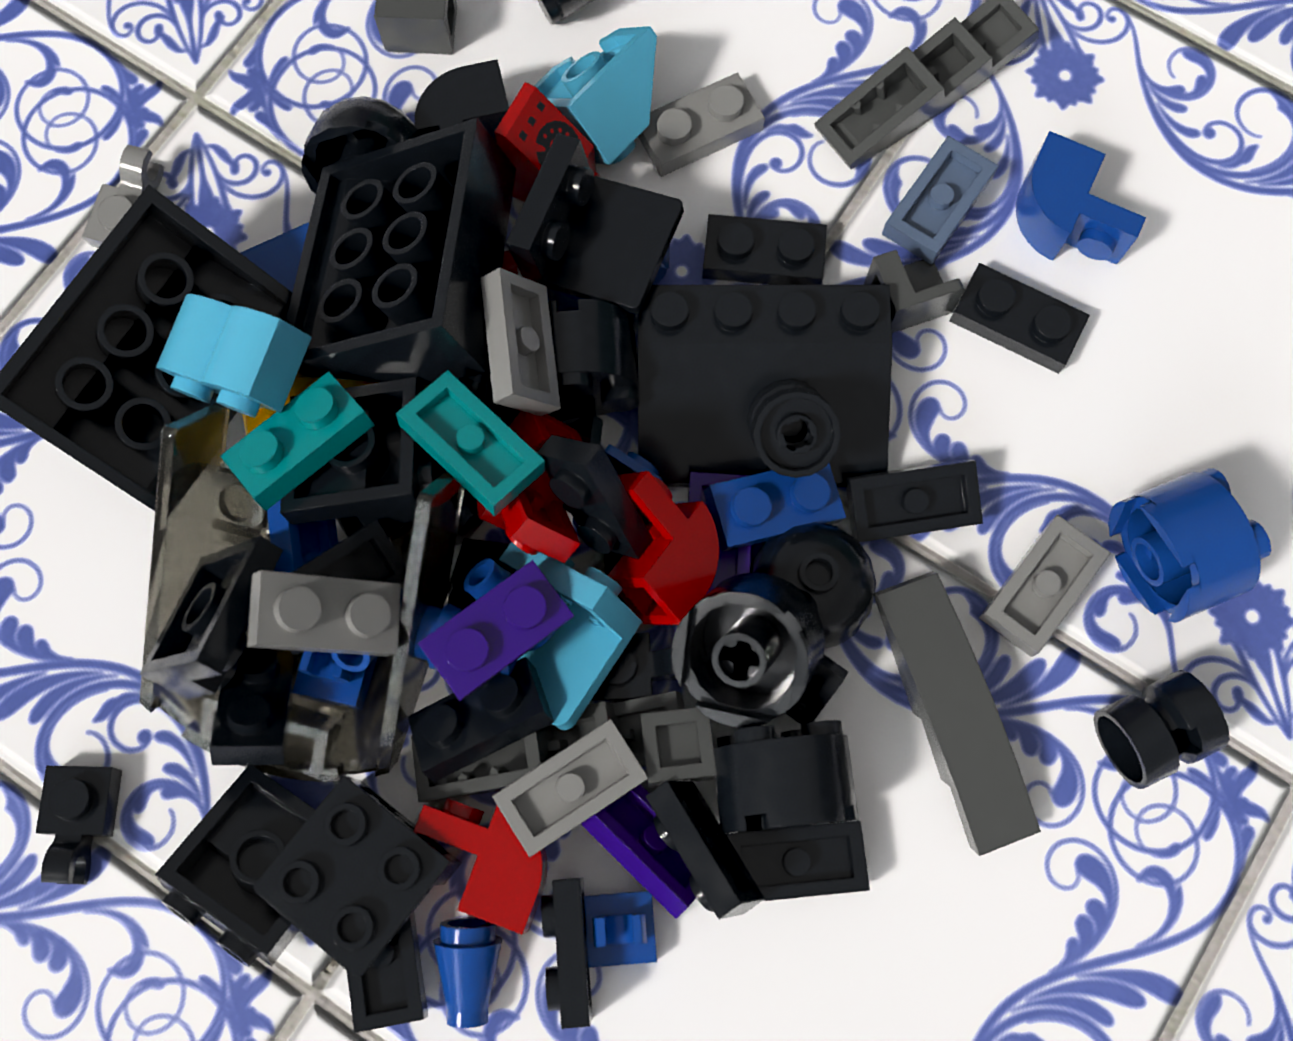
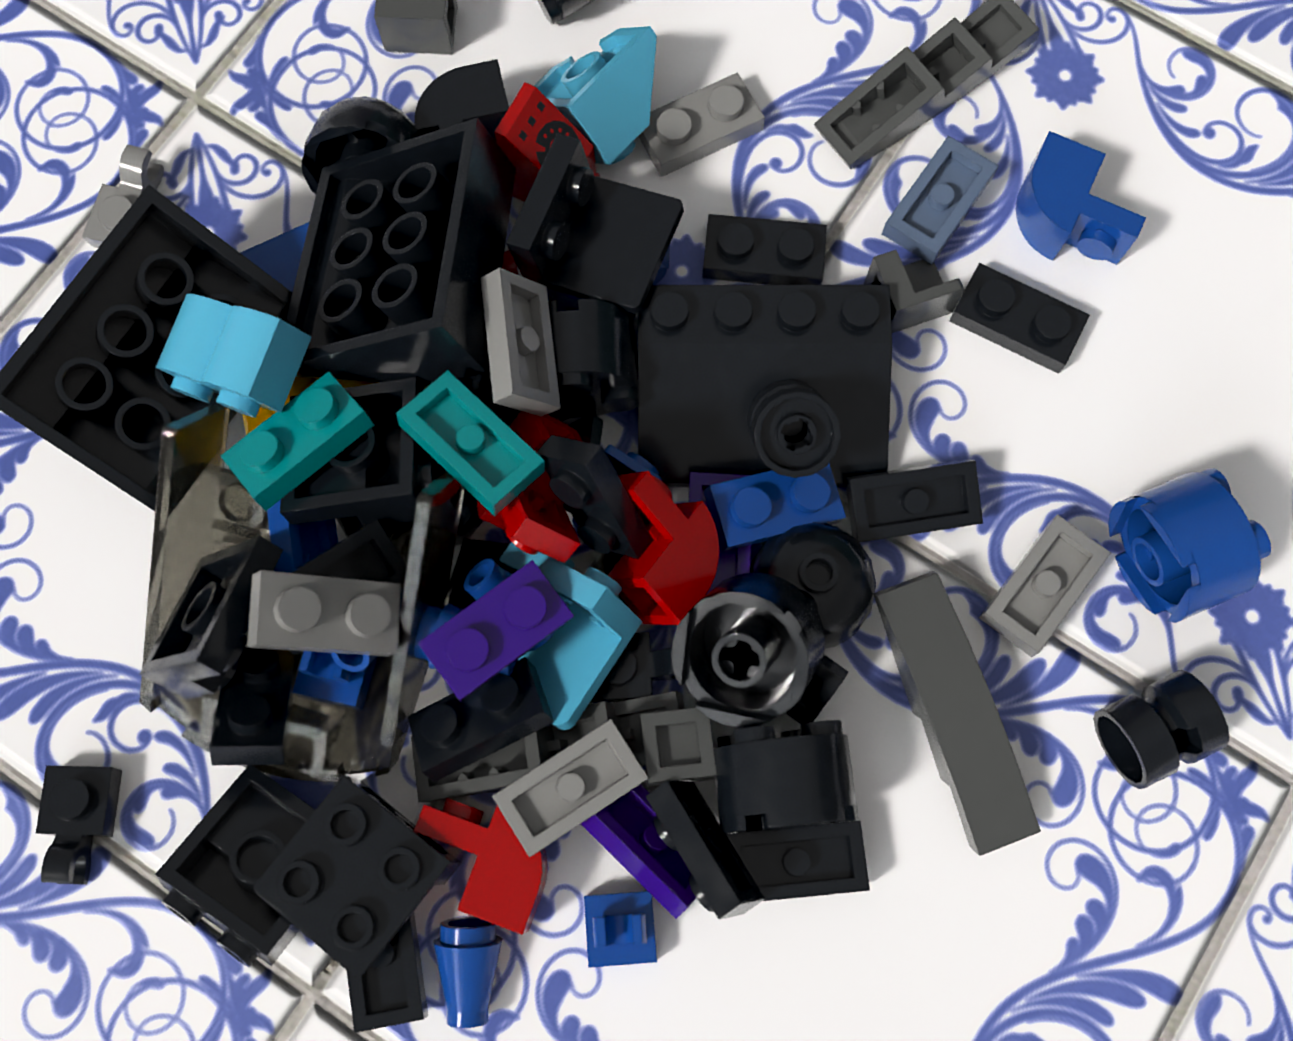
(568, 982): black plate -> none

